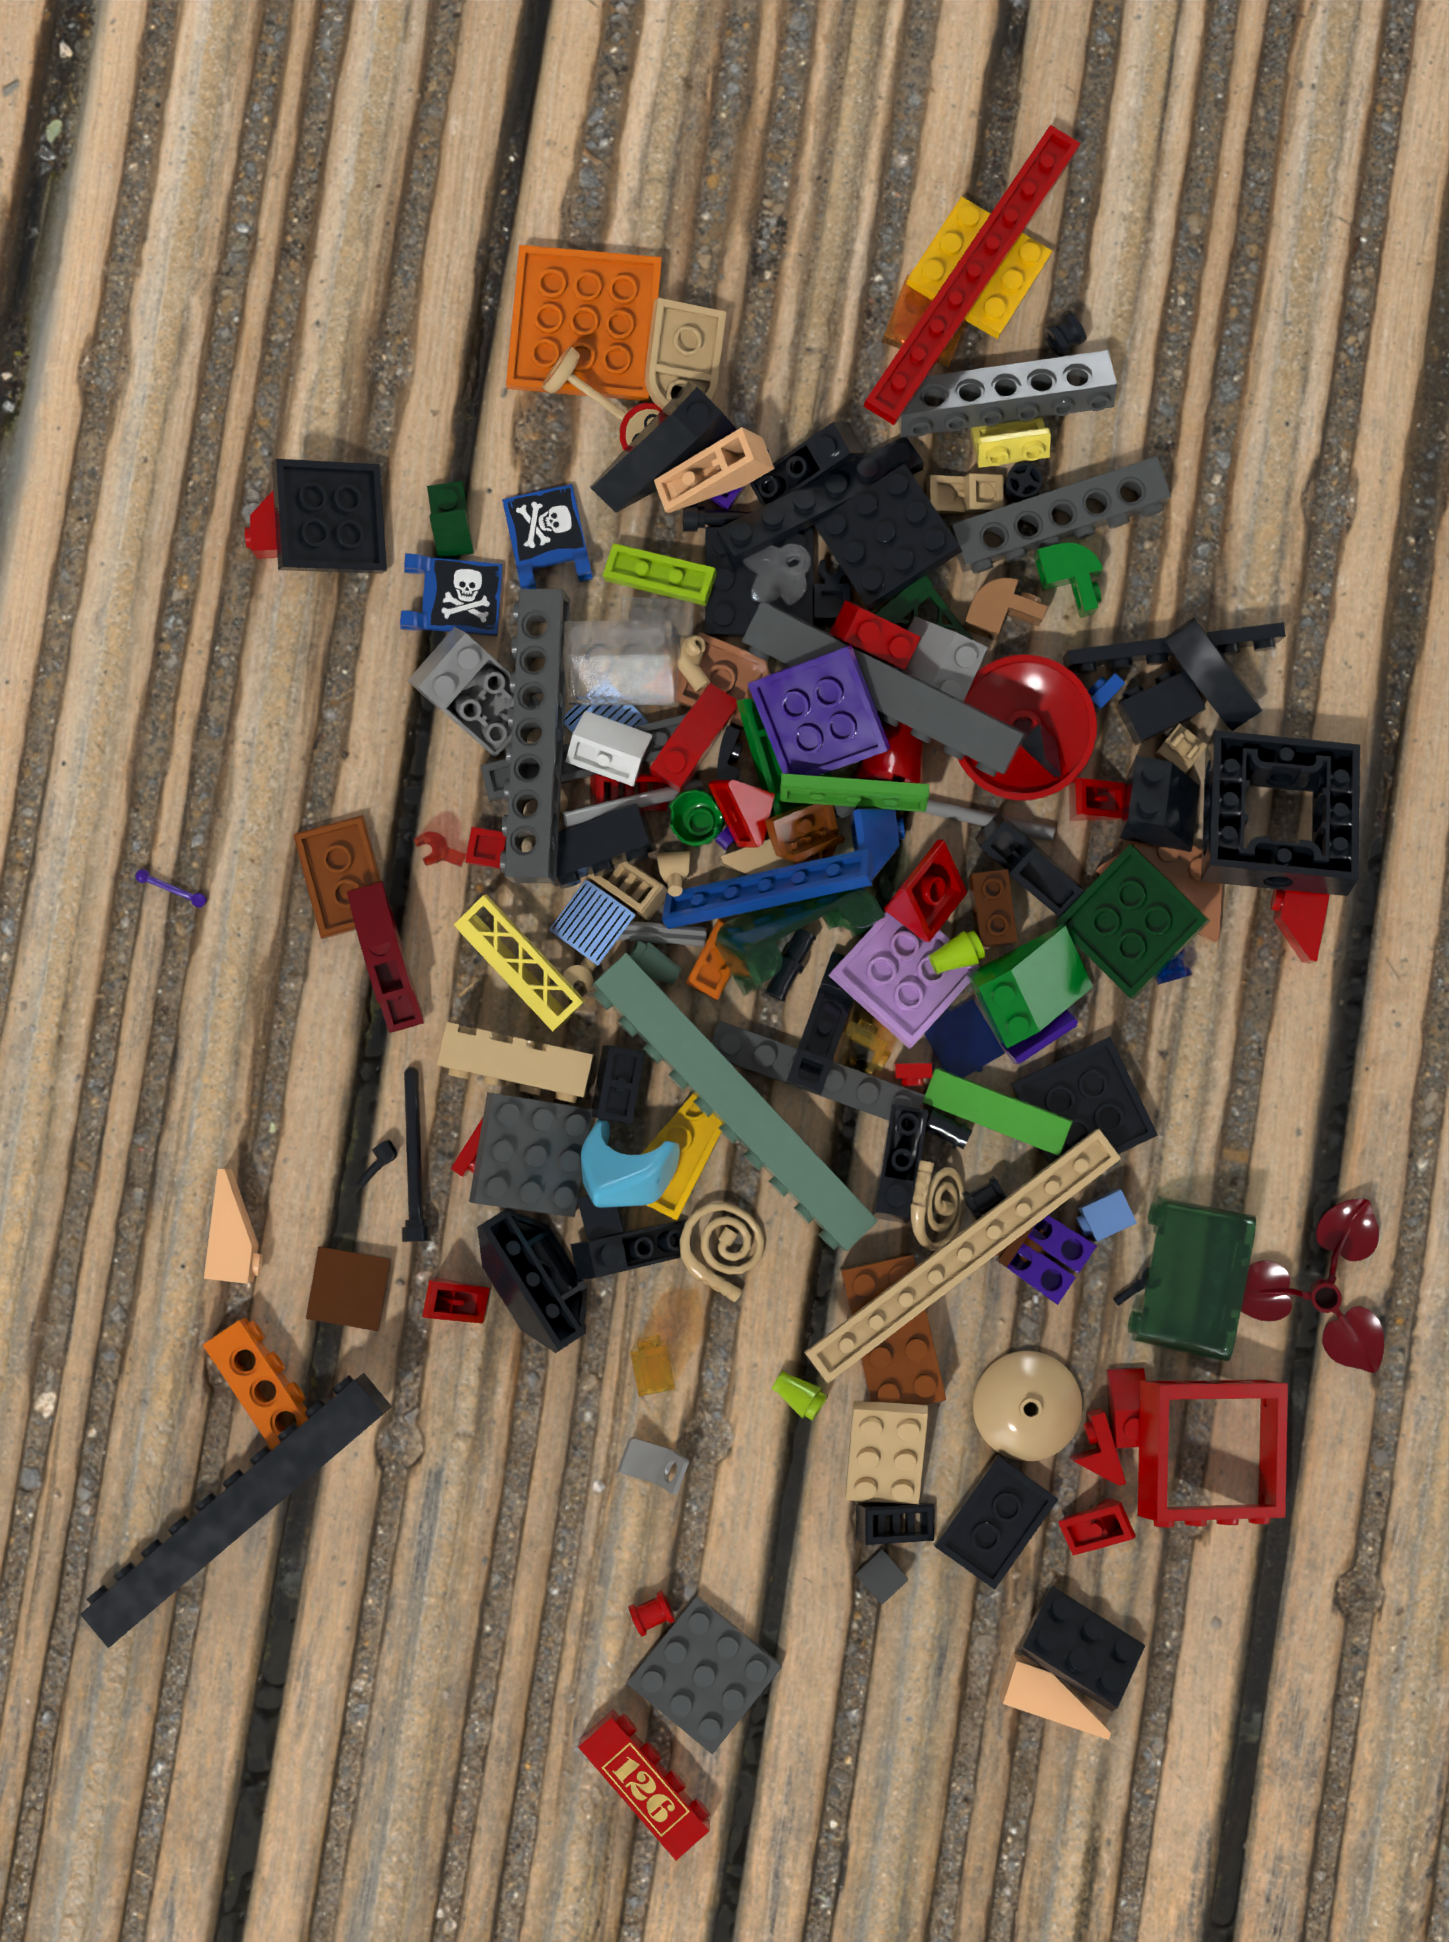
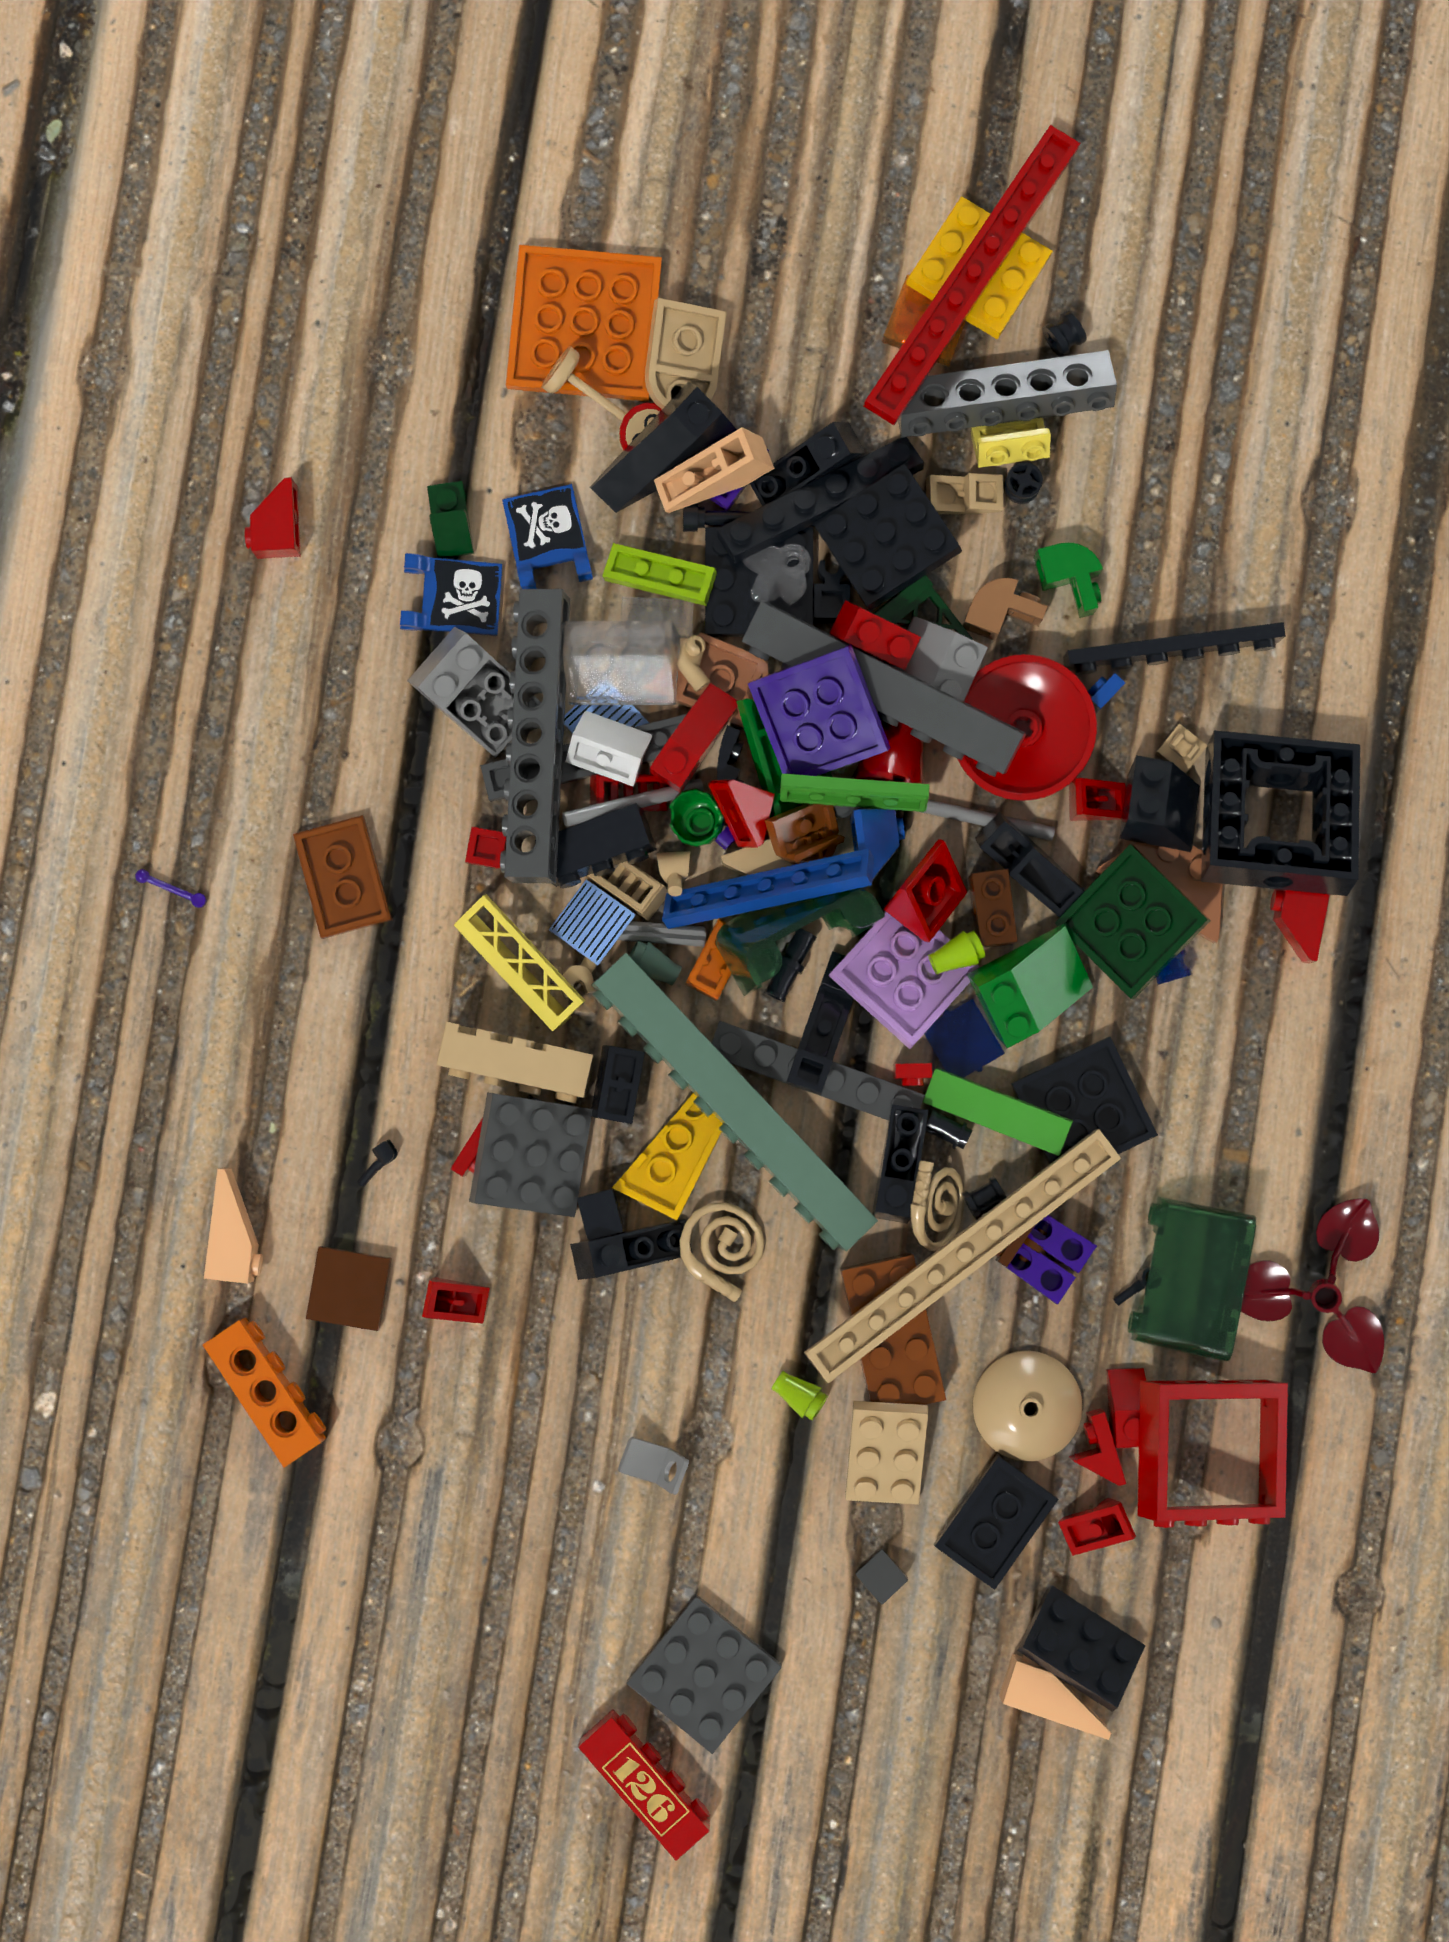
(236, 1509): black brick -> none
(329, 516): black plate -> none
(385, 956): dark red slope -> none
(416, 1227): black piece -> none
(440, 849): clear red piece -> none
(534, 1278): black wedge -> none
(625, 1179): medium azure animal -> none
(651, 1613): red bush -> none
(653, 1365): clear yellow brick -> none
(864, 1523): black slope -> none
(866, 1035): clear yellow bracket -> none
(1038, 1041): dark purple slope -> none
(1044, 749): black slope -> none
(1105, 1215): medium blue brick -> none
(1142, 477): dark grey brick -> none
(1160, 706): black brick -> none
(1213, 674): black slope -> none

